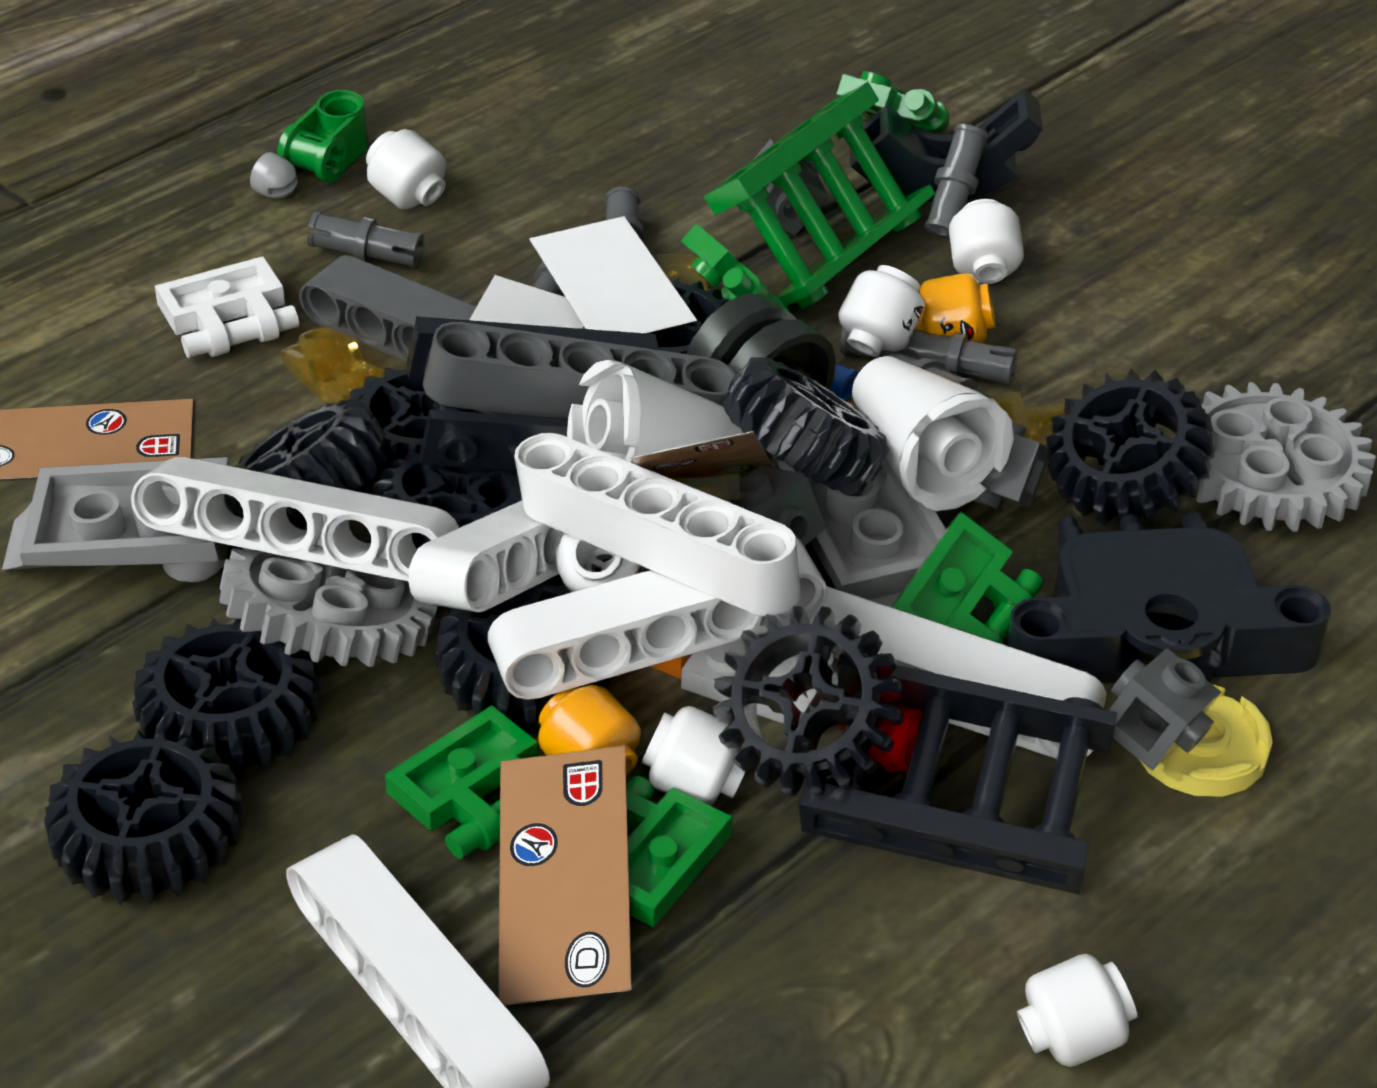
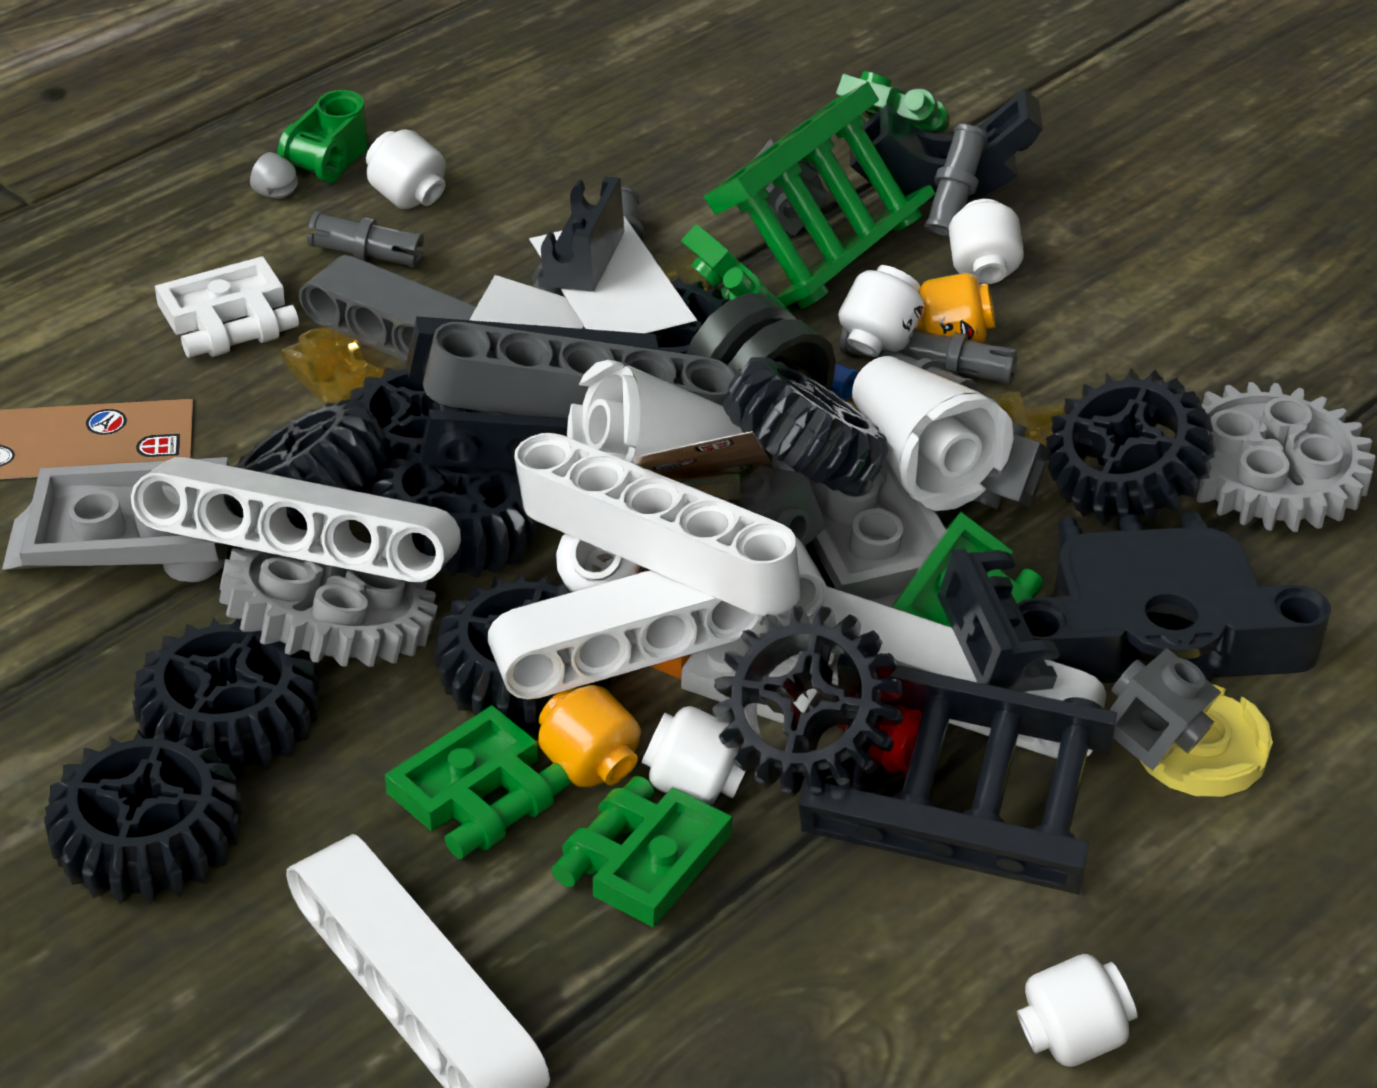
(485, 561): white beam -> none
(563, 876): medium nougat sticker -> none
(586, 240): none -> black hinge
(992, 625): none -> black hinge

